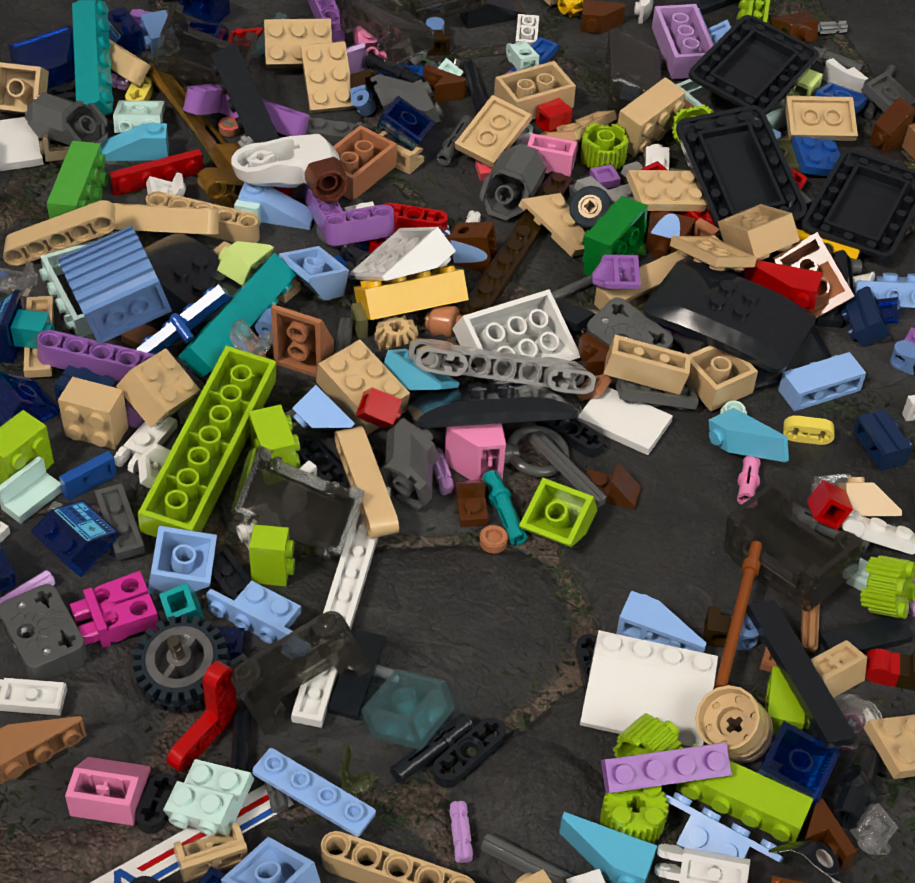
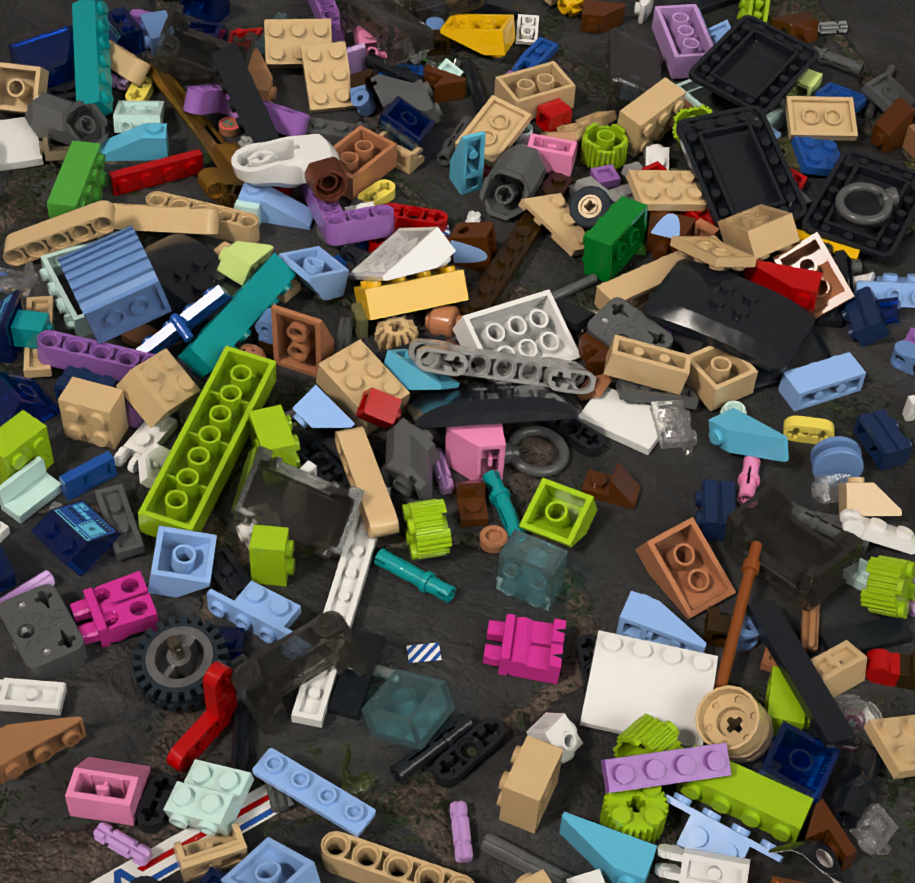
(122, 844): none -> lavender axle
(175, 187): white bracket -> none
(181, 601): teal brick -> none
(245, 339): clear bracket -> none
(262, 76): none -> medium nougat slope
(379, 192): none -> light yellow beam
(423, 580): none -> teal pin
(423, 652): none -> sticker
(427, 529): none -> lime brick
(468, 163): none -> medium azure slope
(482, 32): none -> yellow slope
(522, 55): light aqua leg -> none
(527, 649): none -> dark pink hips
(529, 783): none -> tan brick
(531, 570): none -> clear light blue brick
(558, 731): none -> white brick
(567, 467): dark grey axle -> none
(617, 272): medium lavender slope -> none
(673, 425): none -> clear bracket
(686, 568): none -> nougat slope
(714, 503): none -> dark blue brick
(829, 504): red brick -> none
(837, 456): none -> medium blue head
(844, 77): white slope -> none
(886, 198): none -> dark grey piece

